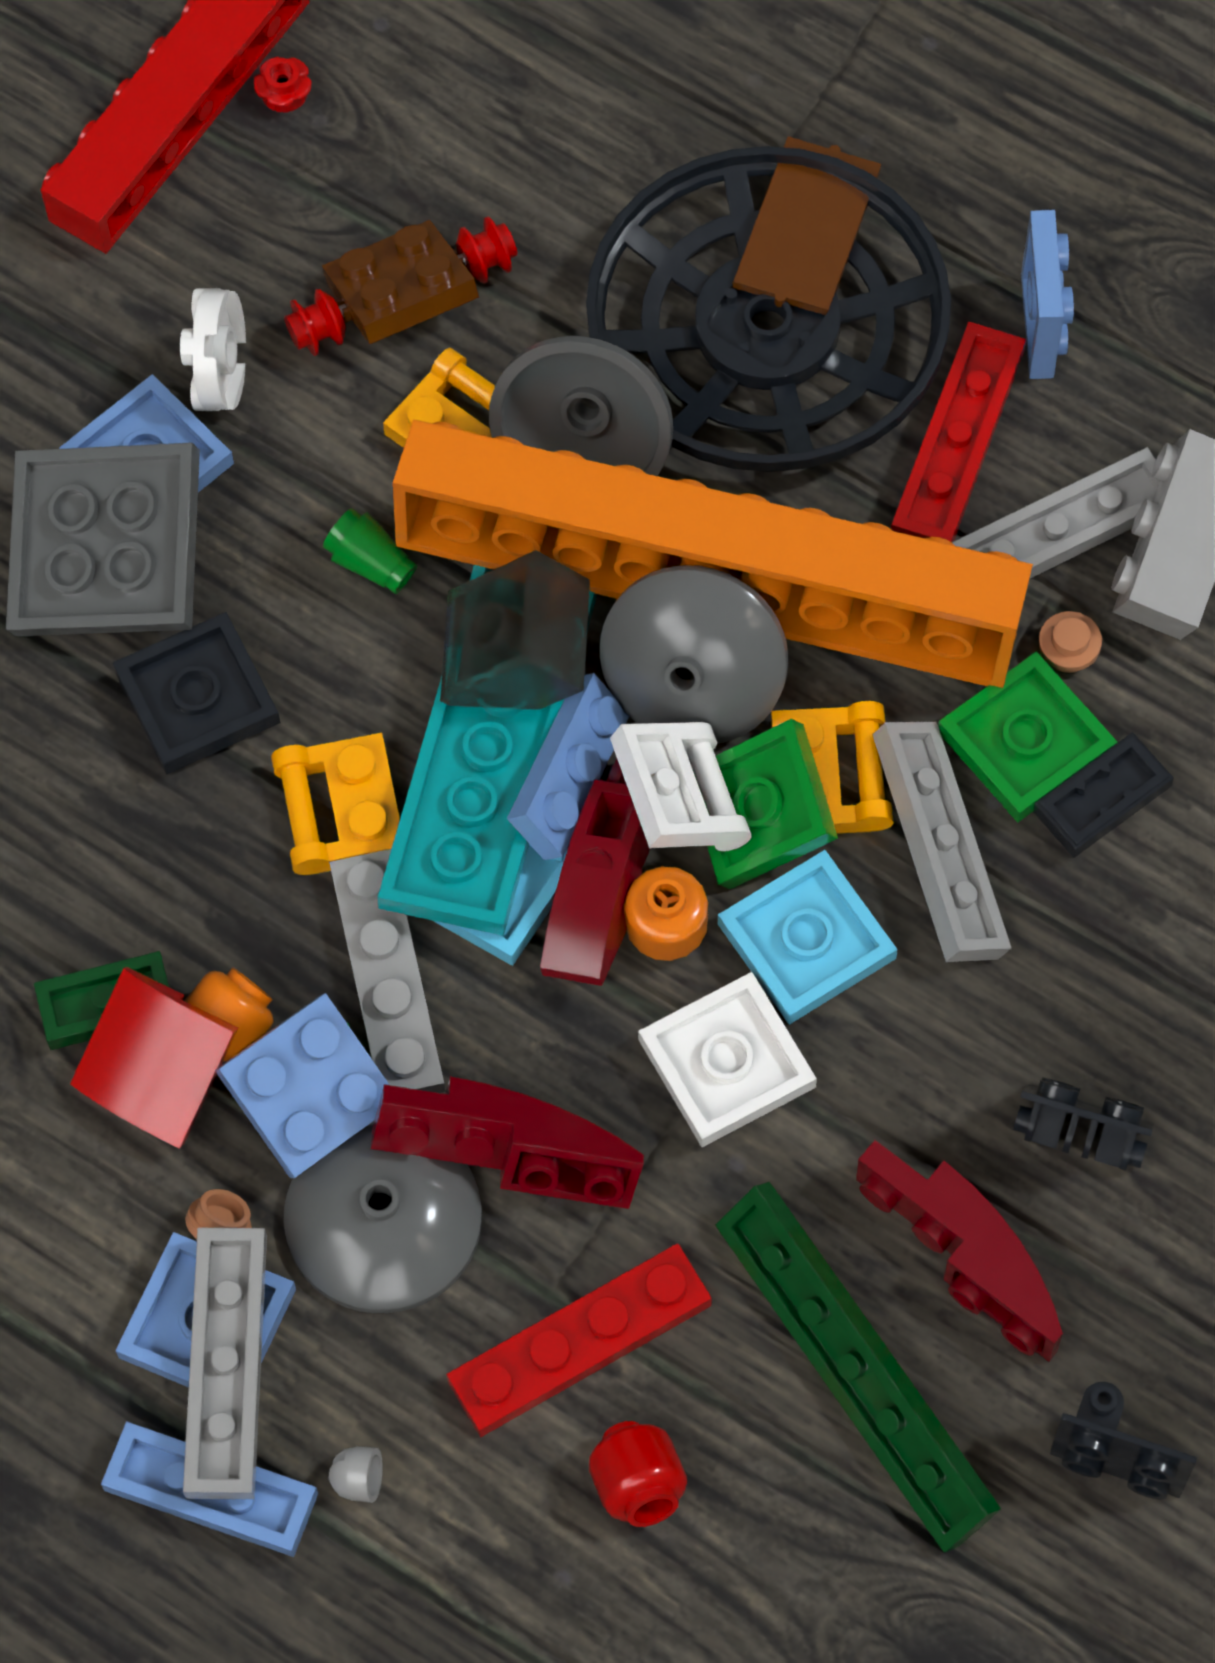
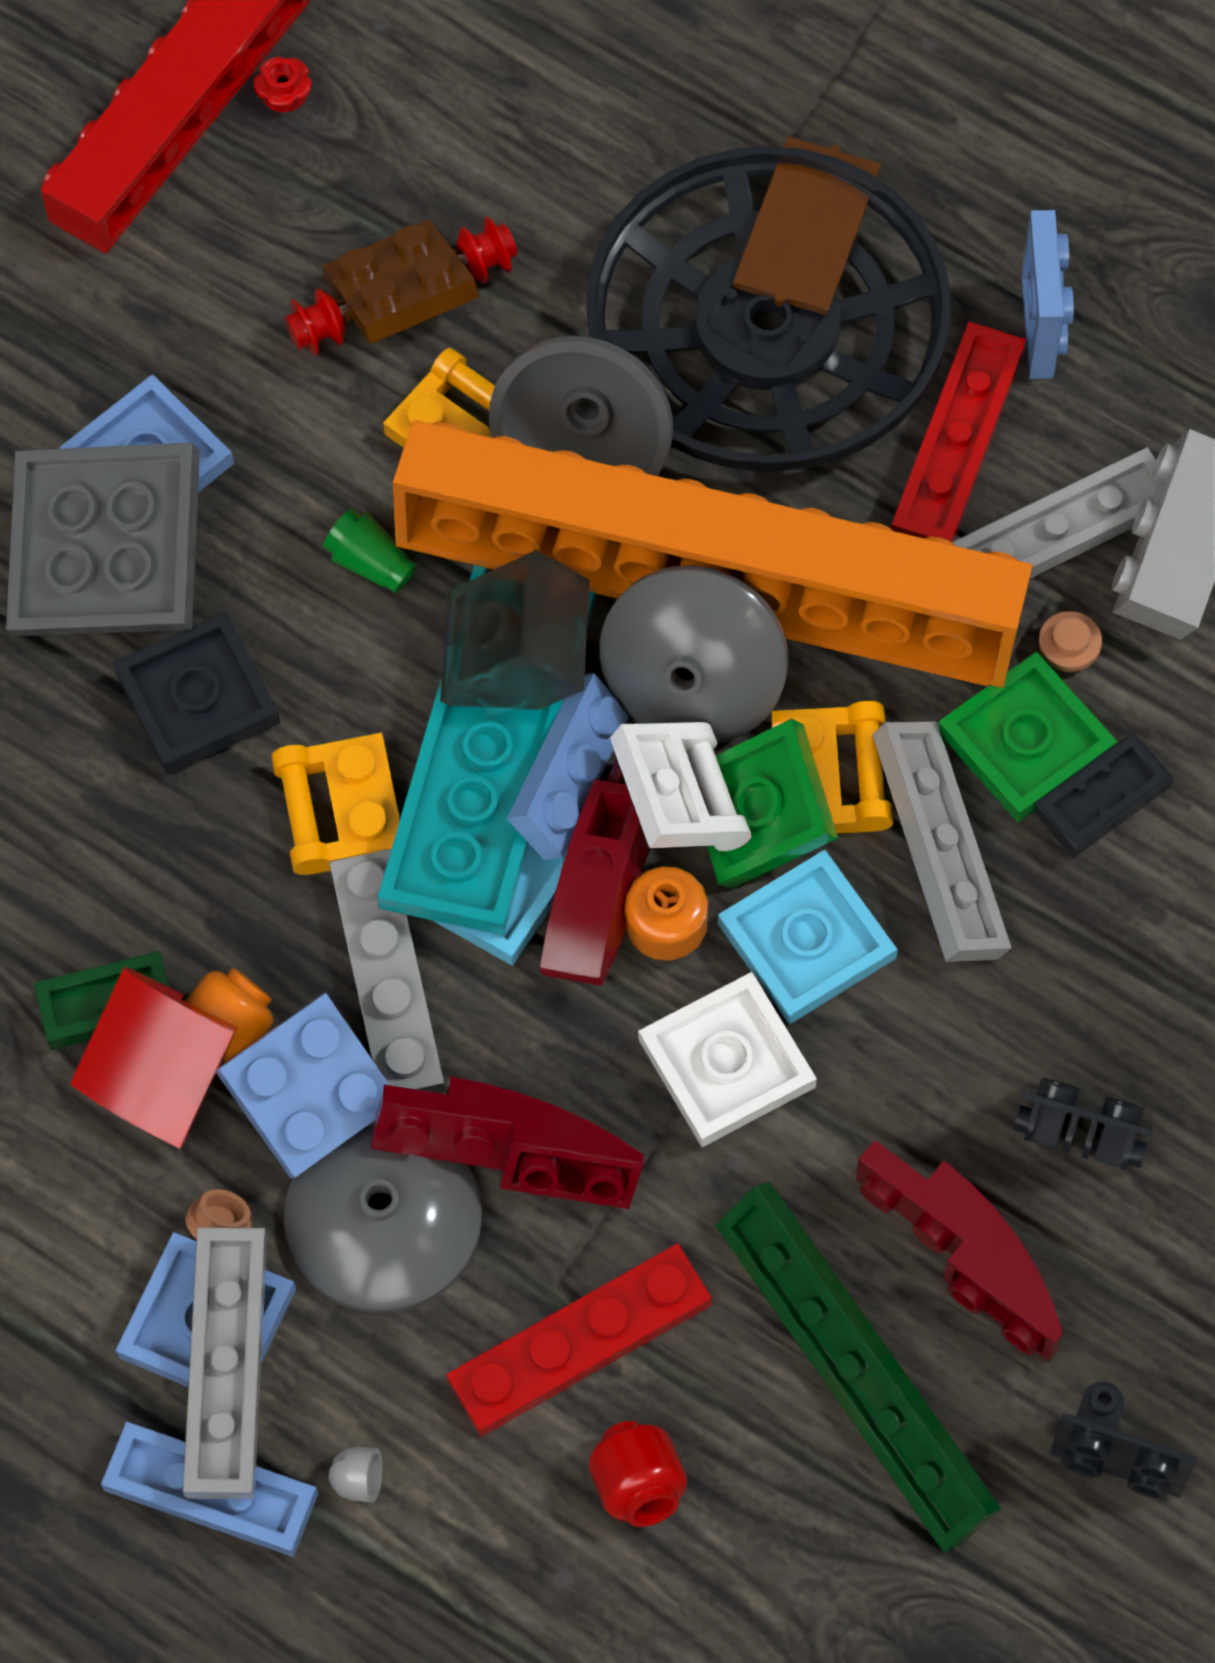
(213, 349): white plate -> none

